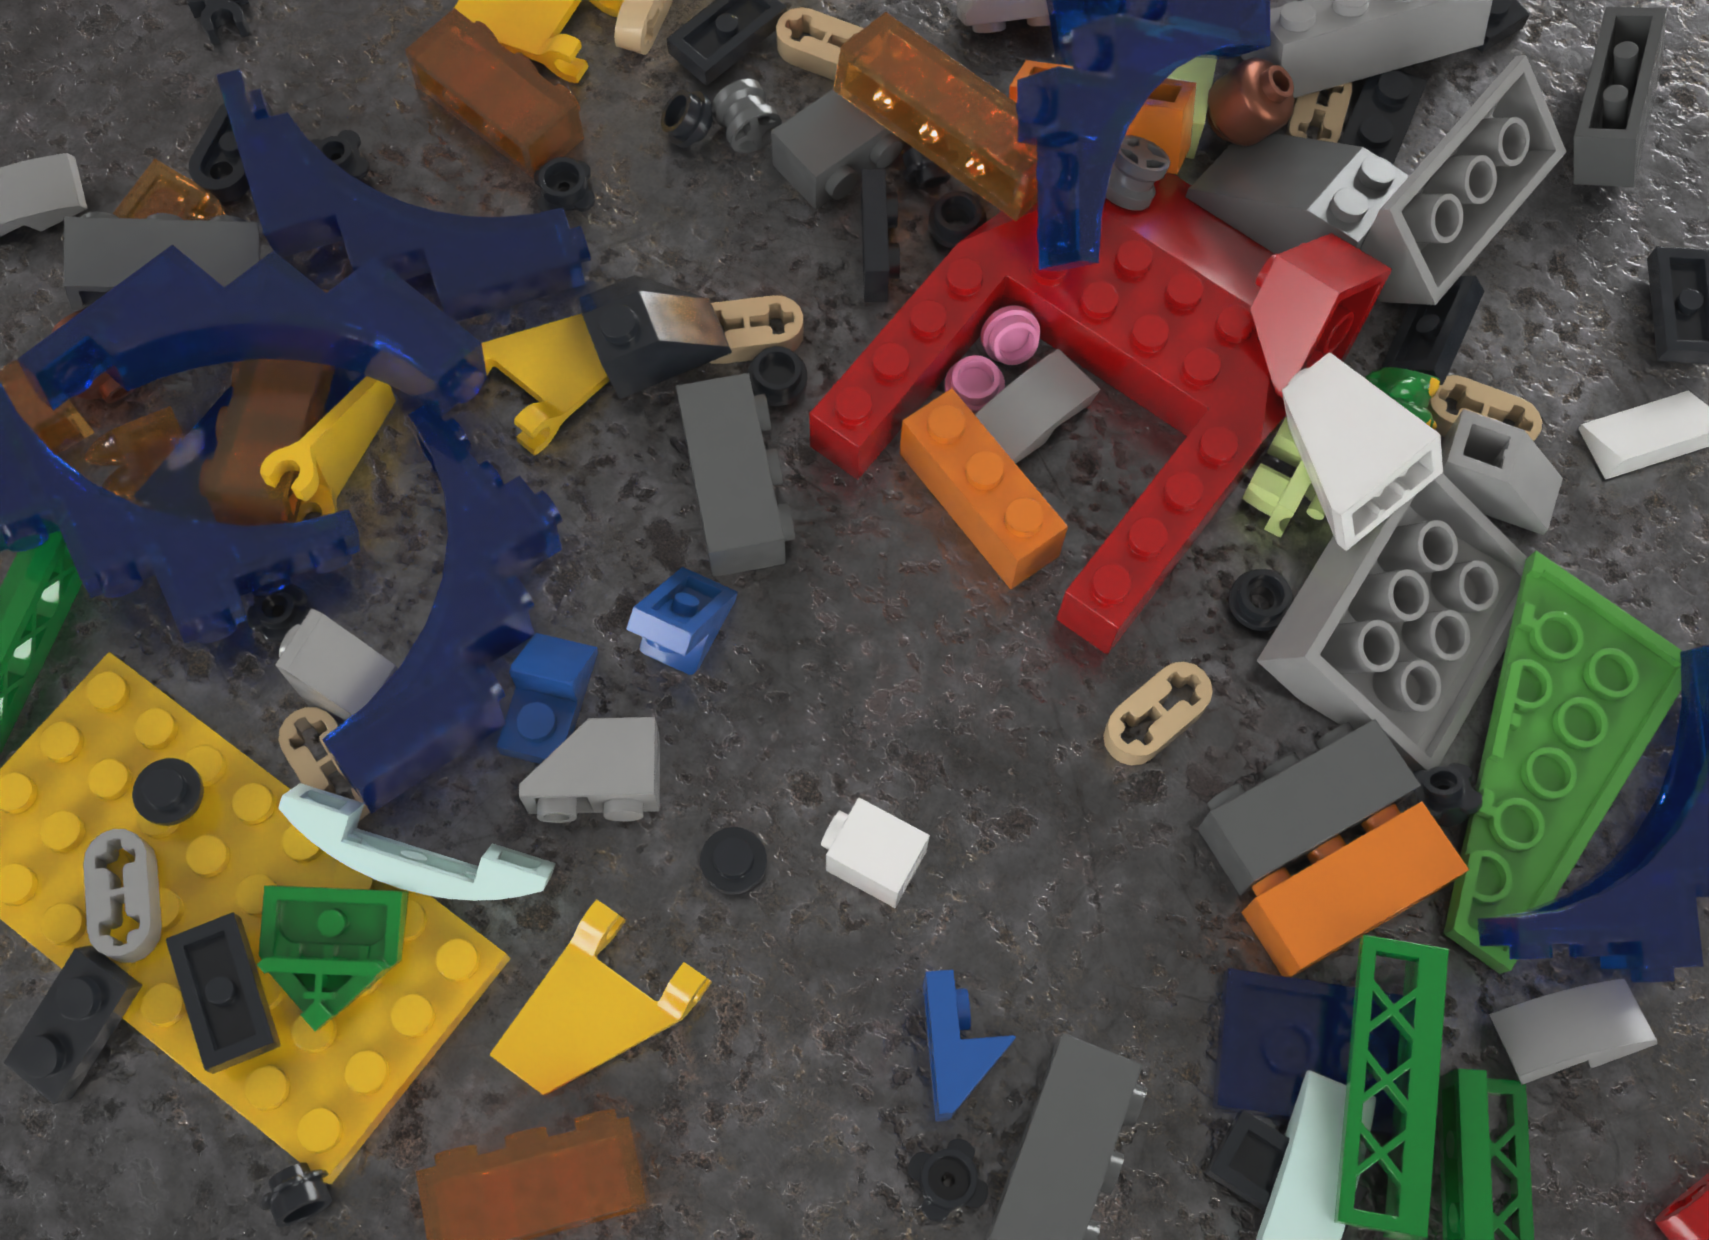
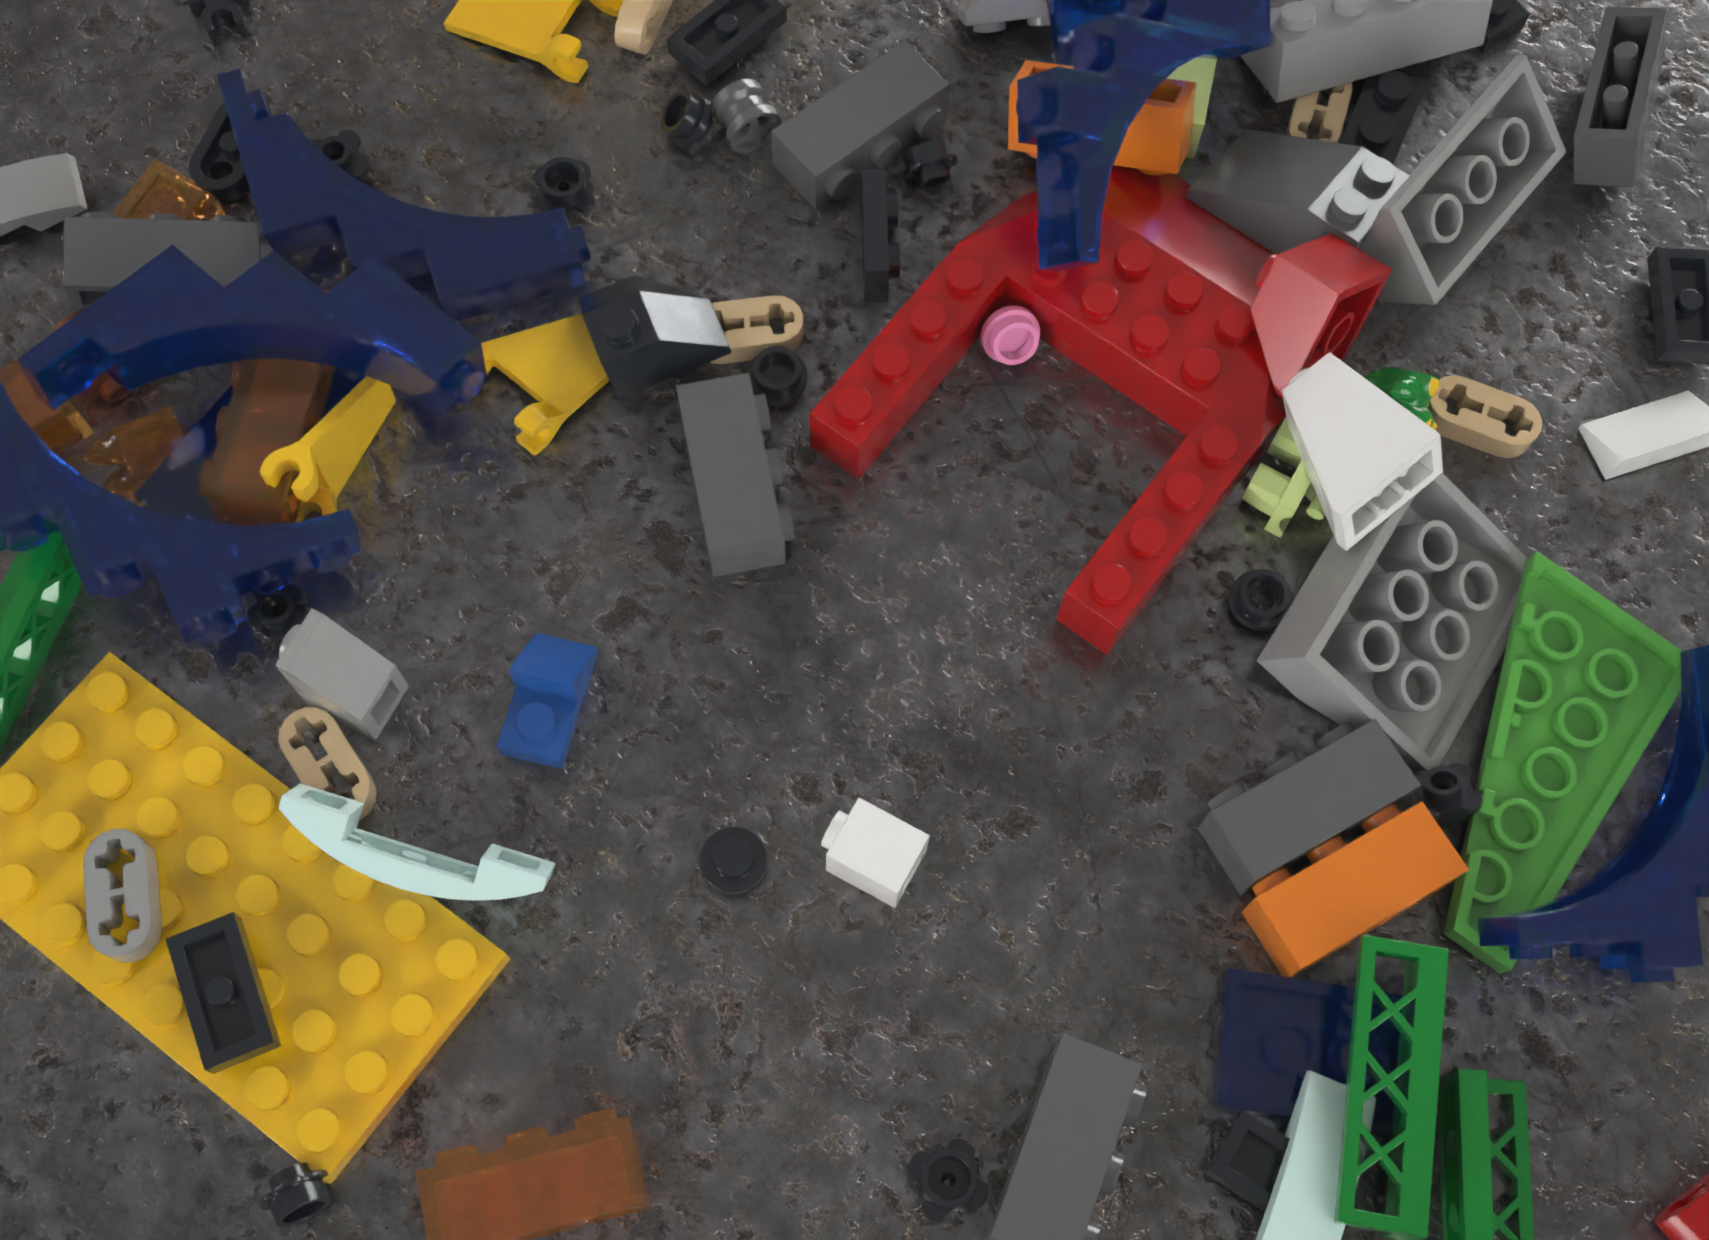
(72, 1024): black plate -> none
(168, 792): black plate -> none
(329, 944): green slope -> none
(443, 690): clear blue arch -> none
(495, 92): clear orange brick -> none
(589, 1011): yellow flag -> none
(598, 769): light grey slope -> none
(681, 619): blue slope -> none
(815, 52): tan beam -> none
(940, 111): clear orange brick -> none
(951, 207): black plate -> none
(955, 1062): blue slope -> none
(975, 381): bright pink plate -> none
(982, 488): orange brick -> none
(1036, 404): light grey slope -> none
(1135, 172): dark grey wheel -> none
(1148, 702): tan beam -> none
(1250, 102): copper head -> none
(1434, 333): black plate -> none
(1501, 471): light grey slope -> none
(1572, 1027): light grey slope -> none

